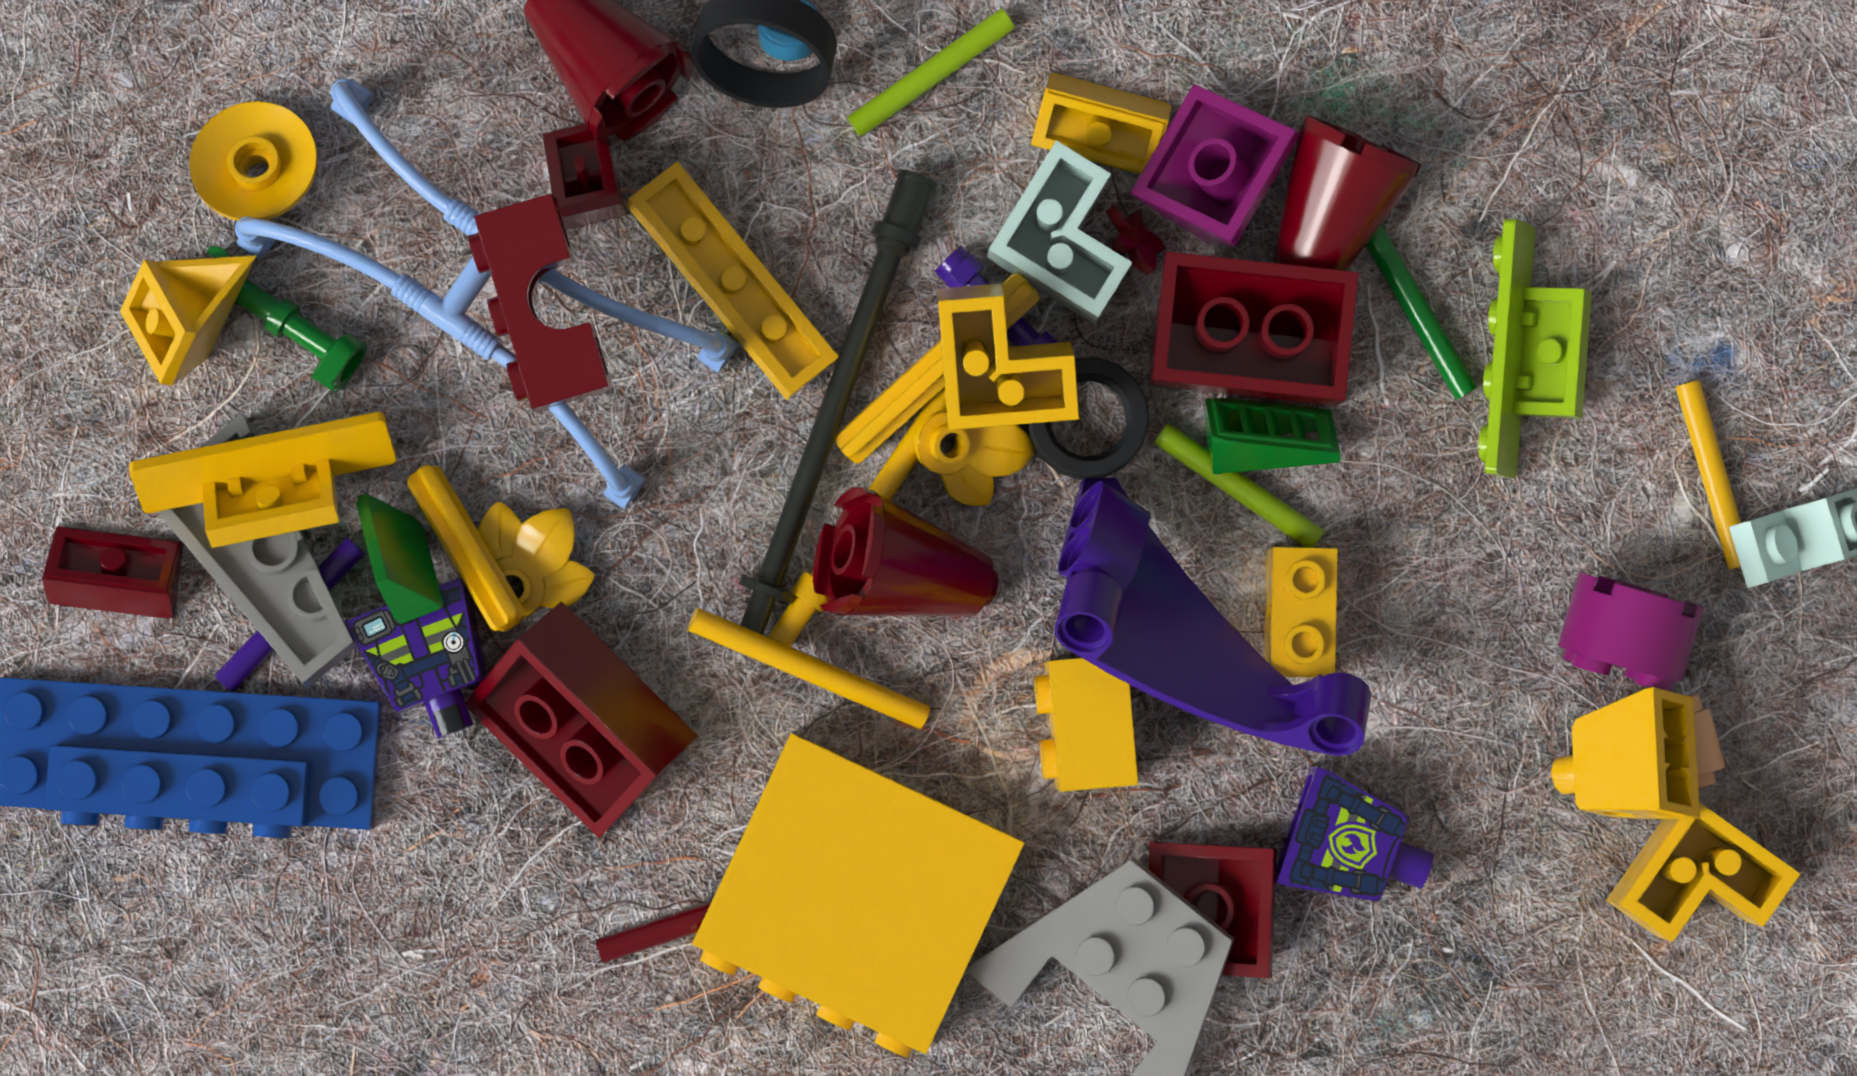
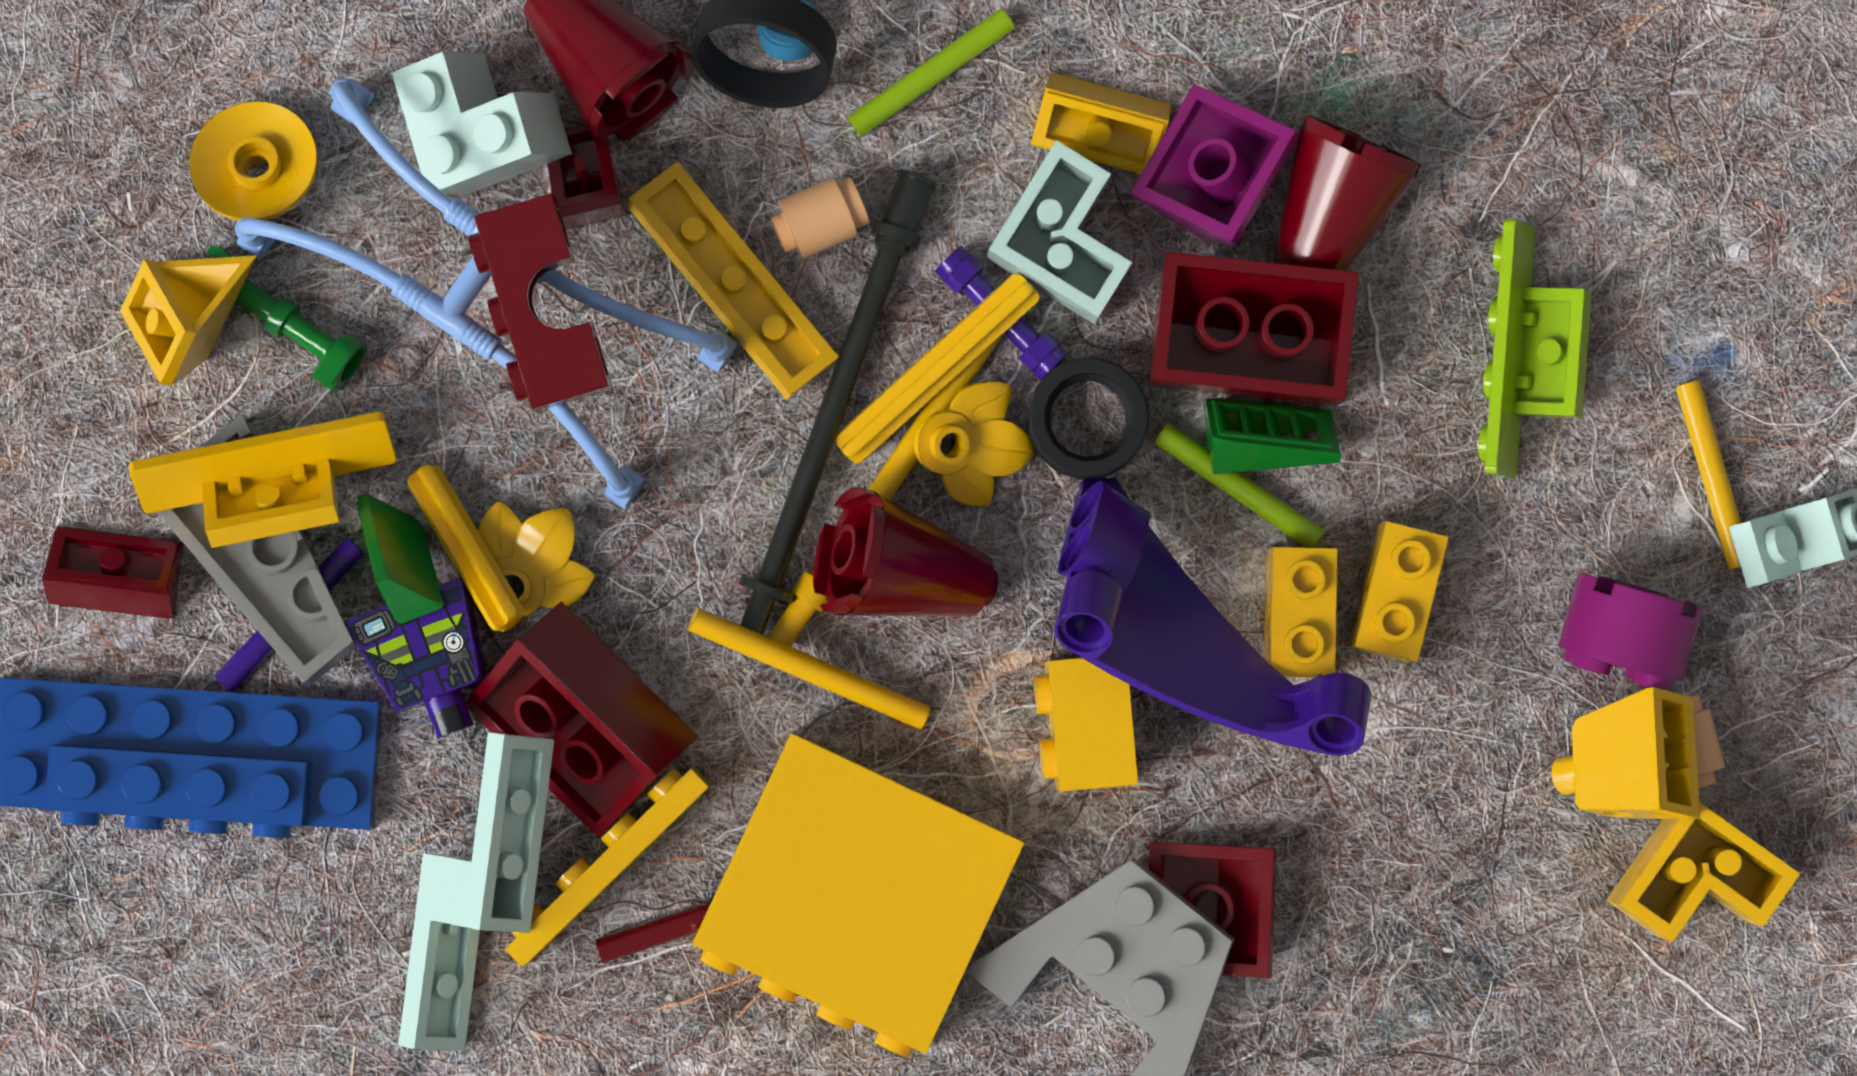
(467, 133): none -> light aqua brick
(476, 892): none -> light aqua bracket
(626, 843): none -> yellow plate
(820, 217): none -> light nougat brick
(994, 382): yellow brick -> none
(1135, 240): dark red plant -> none
(1347, 842): torso -> none
(1397, 592): none -> yellow brick
(1420, 314): green bar -> none

